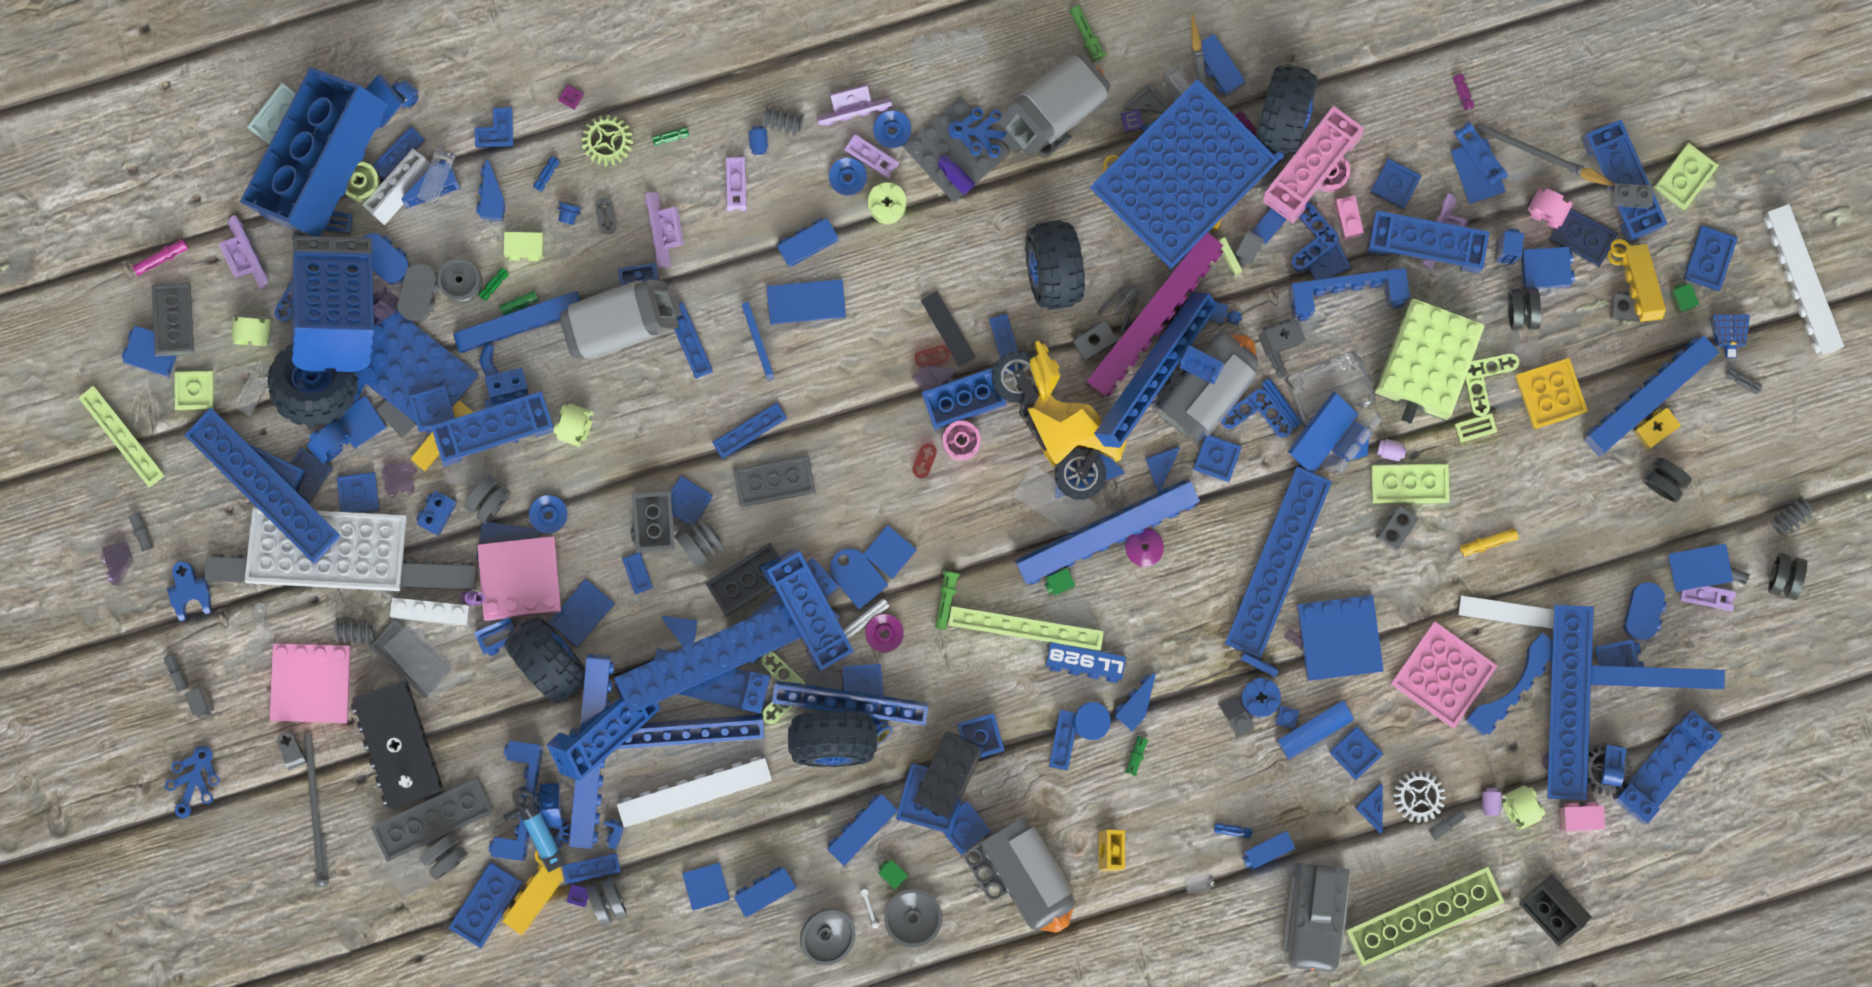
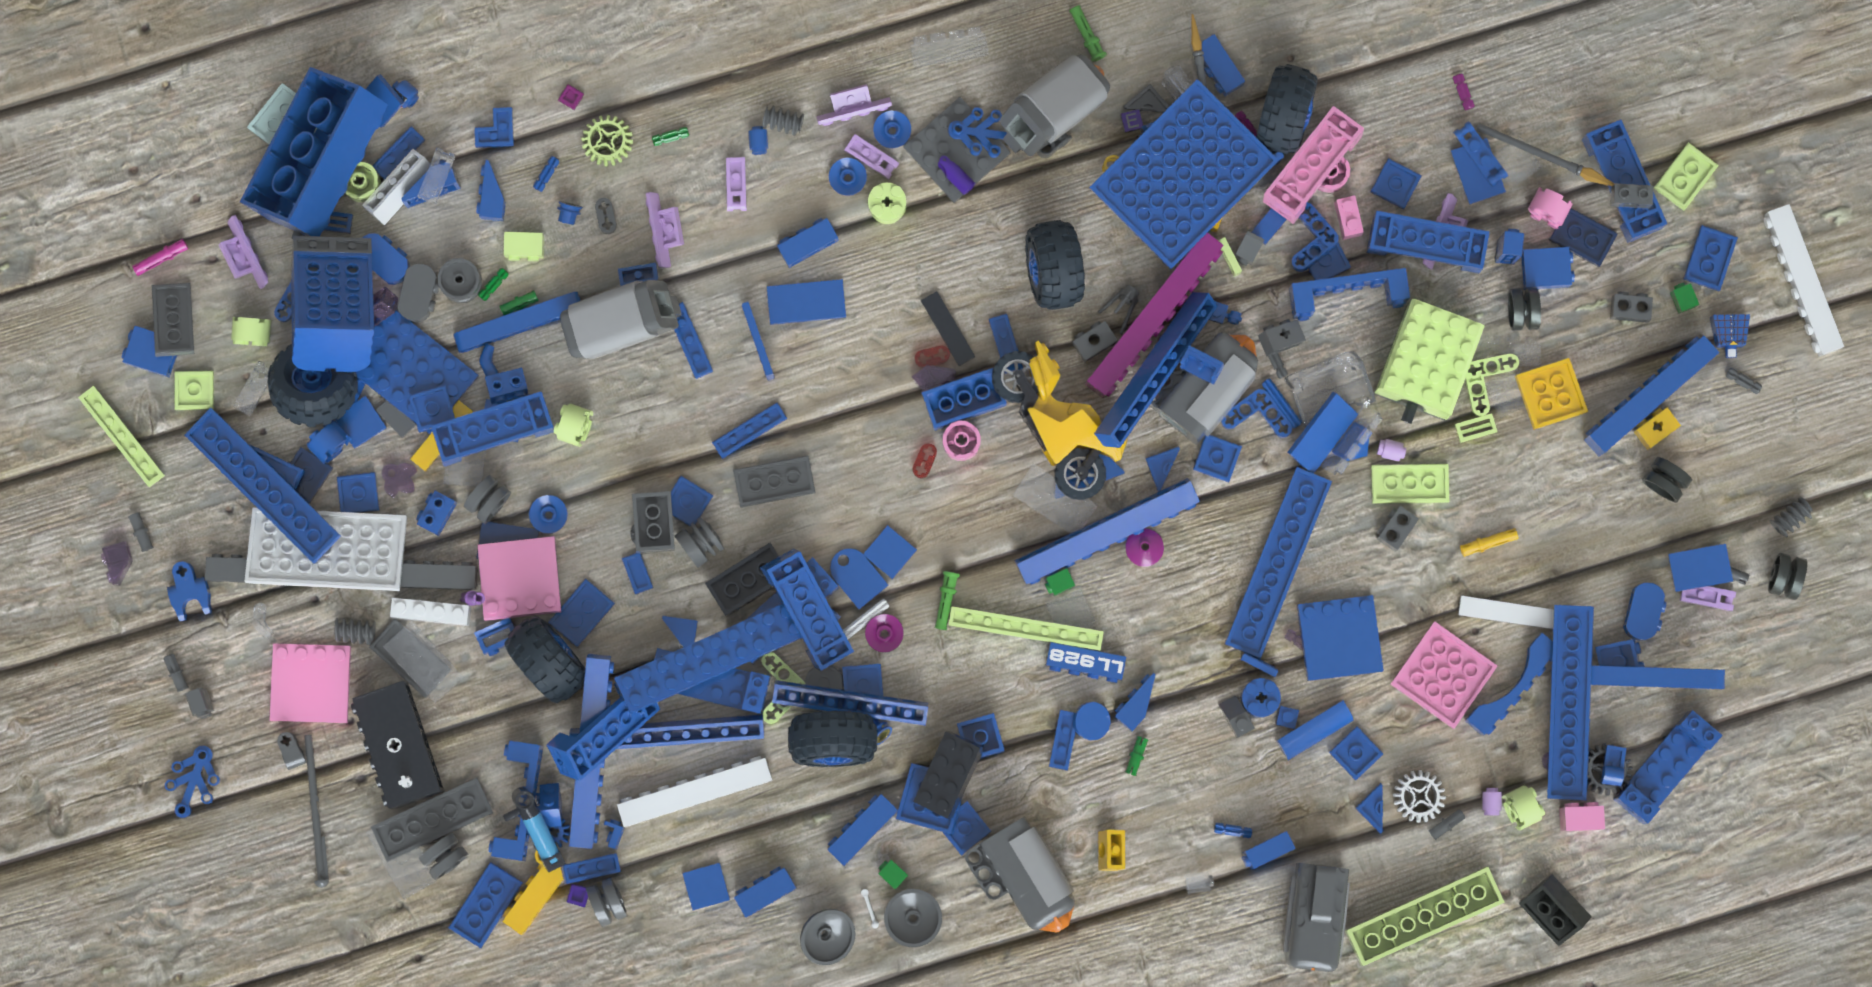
(1641, 278): yellow hinge -> none

